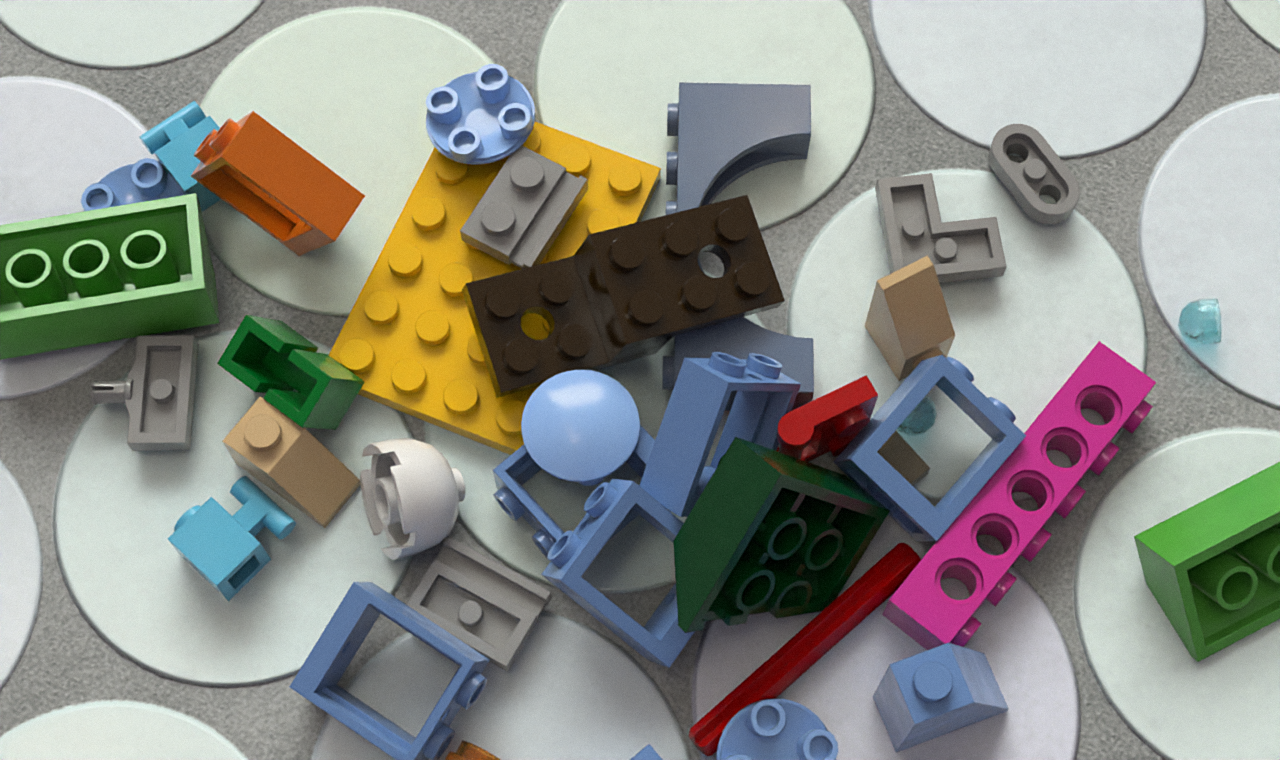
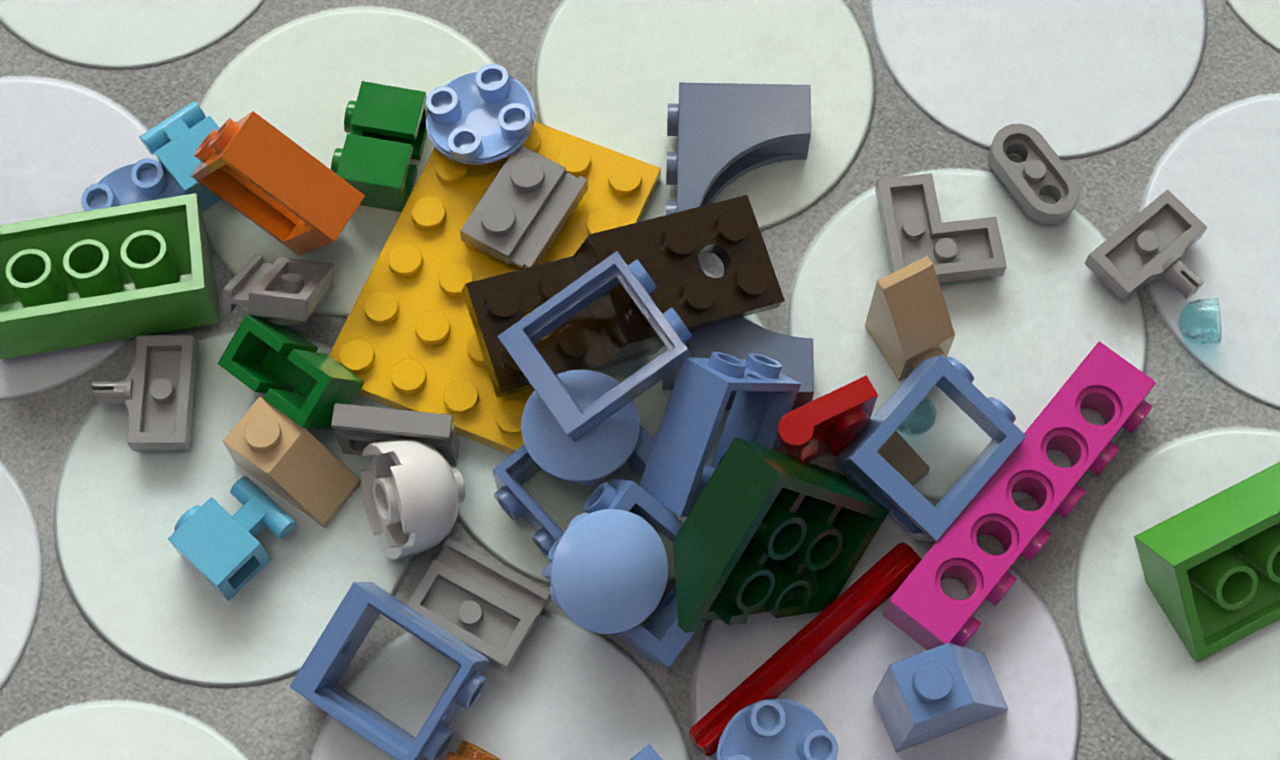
(280, 291): none -> light grey plate
(363, 425): none -> light grey plate
(384, 136): none -> green piece
(523, 335): none -> medium blue window
(608, 571): none -> light blue dish
(1150, 249): none -> light grey plate

